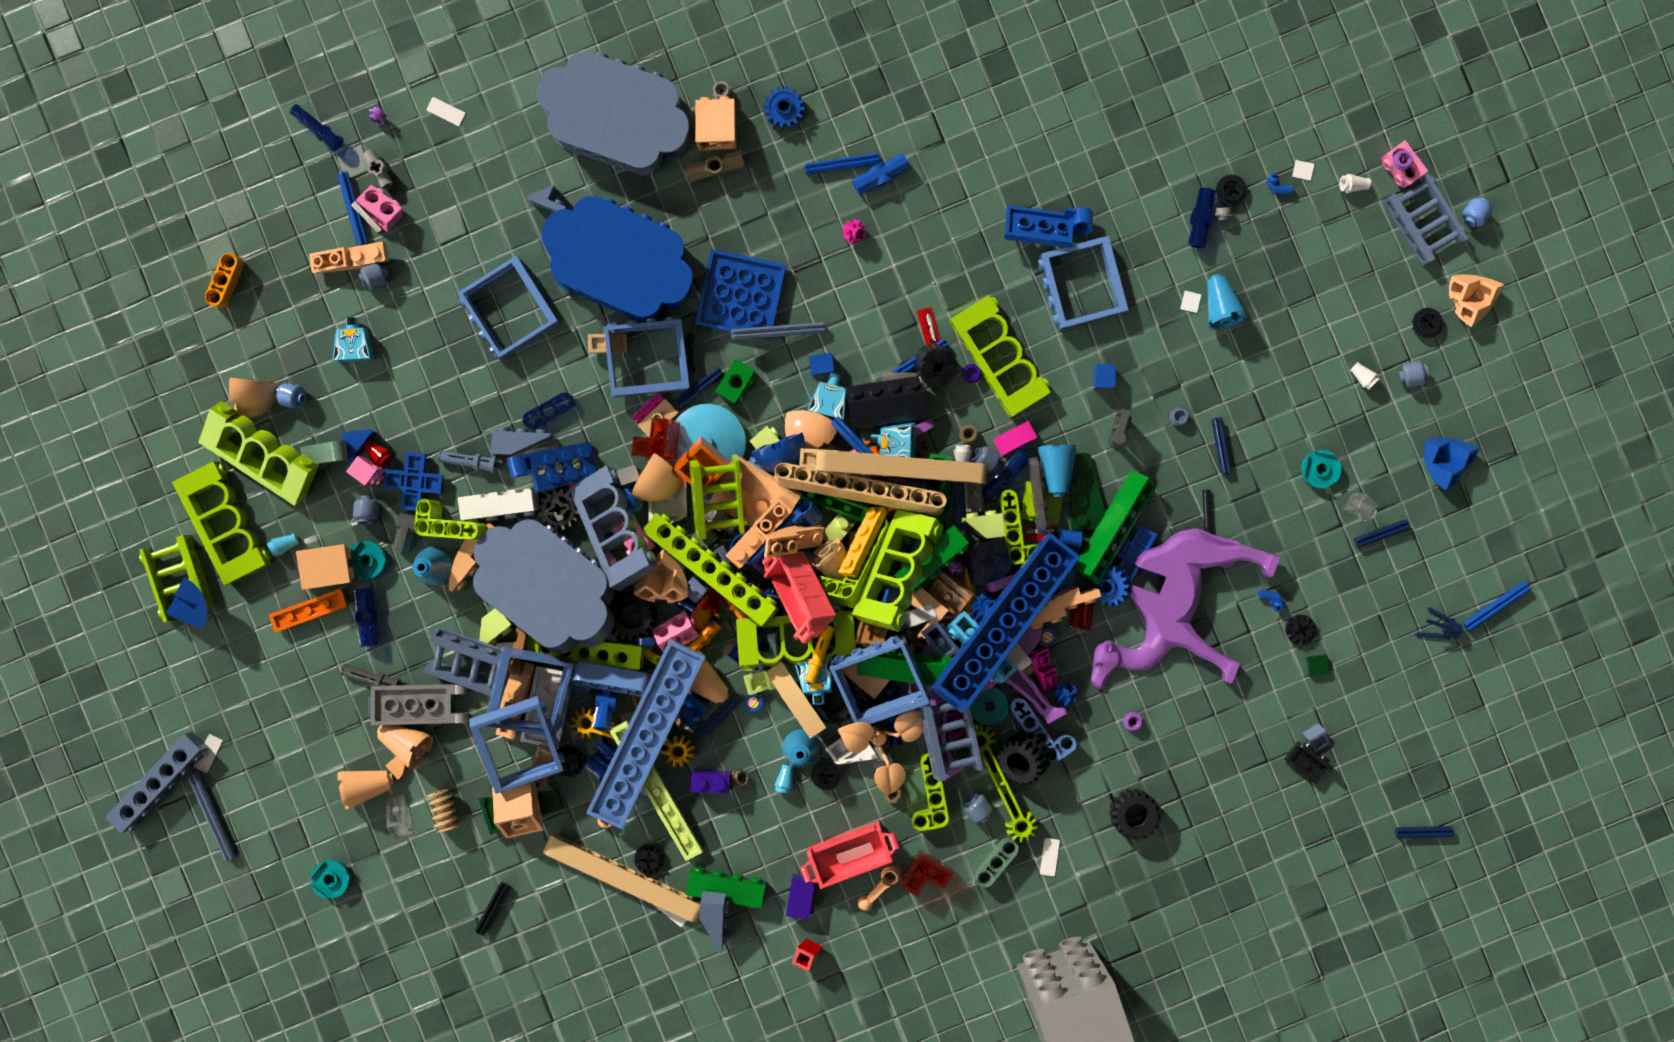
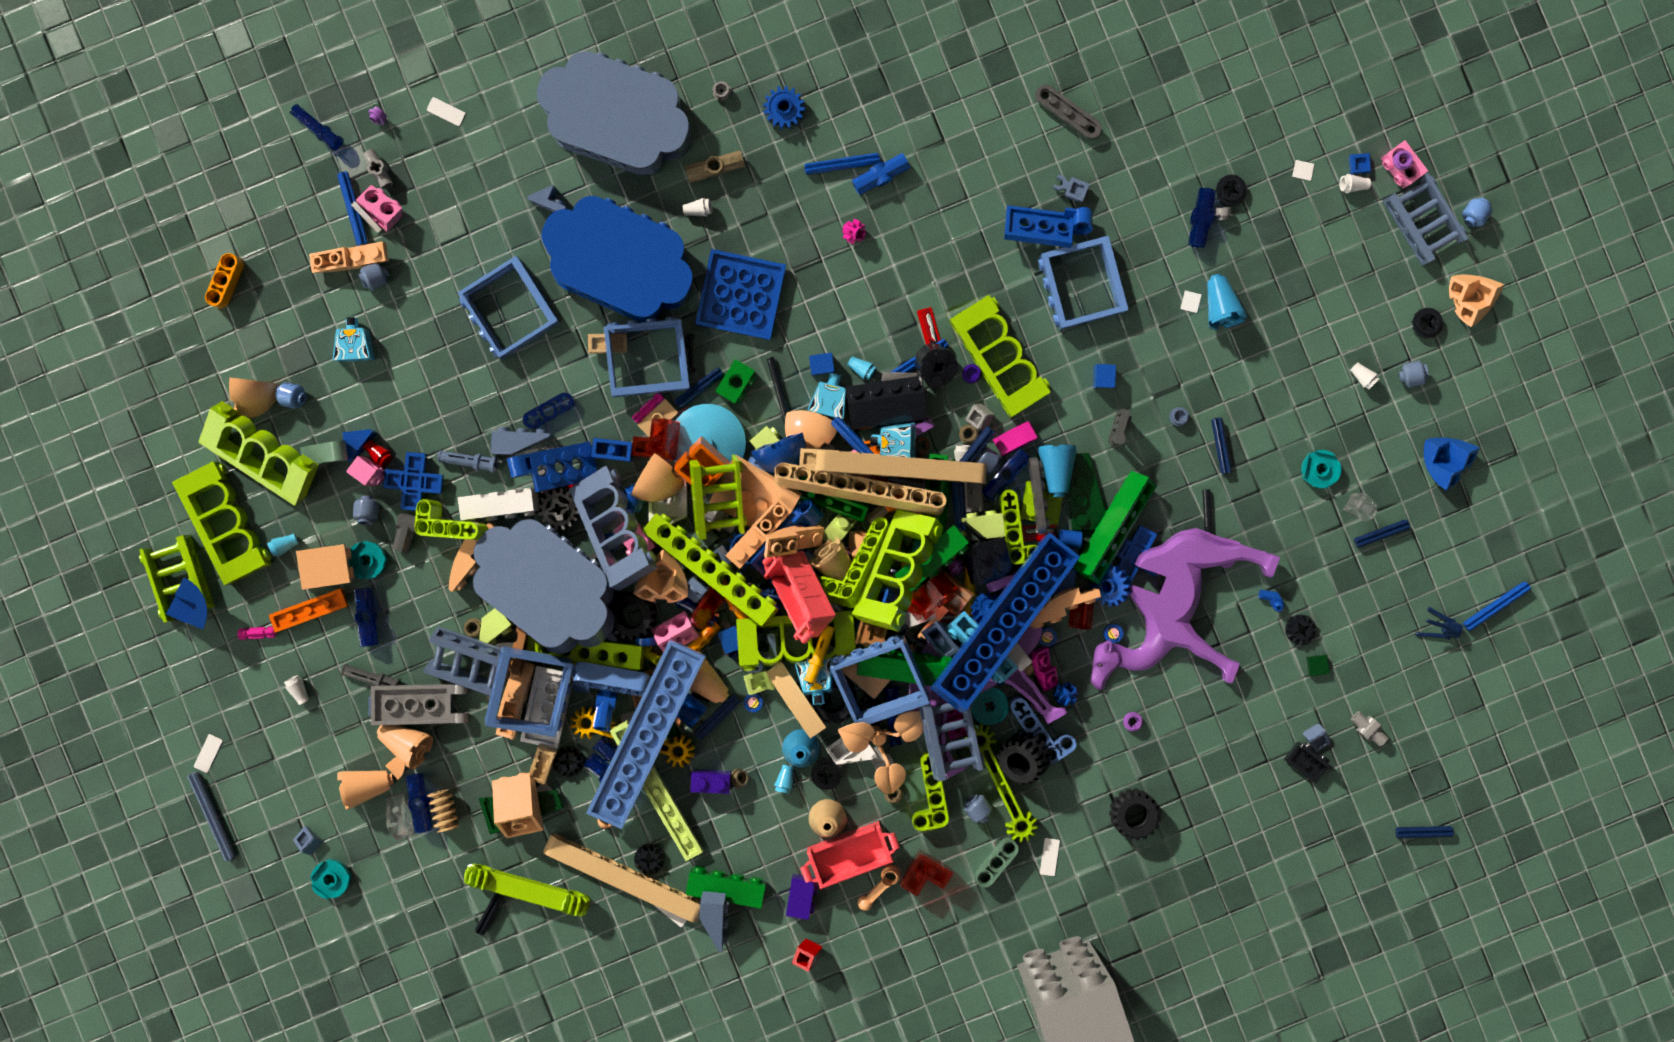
(120, 815): sand blue brick -> none
(256, 633): none -> dark pink axle
(297, 689): none -> white cone
(307, 841): none -> sand blue slope
(420, 815): none -> clear blue piece
(432, 566): dark azure cone -> none
(467, 627): none -> dark tan plate
(526, 889): none -> lime arm
(527, 775): medium blue window -> none
(612, 450): none -> blue brick
(628, 474): light grey slope -> none
(700, 207): none -> white cone
(716, 124): light nougat slope -> none
(729, 639): none -> blue panel
(773, 331): sand blue axle -> none
(778, 387): none -> black bar
(827, 812): none -> tan cone
(855, 853): sticker -> none
(862, 542): yellow plate -> none
(863, 368): none -> medium azure cone
(932, 594): none -> clear red brick
(978, 445): none -> dark blue axle
(979, 416): none -> light grey slope
(1068, 112): none -> flat silver plate
(1074, 189): none -> sand blue plate
(1113, 633): none -> tile
(1276, 187): blue arm -> none
(1360, 164): none -> blue tile
(1369, 728): none -> light grey axle

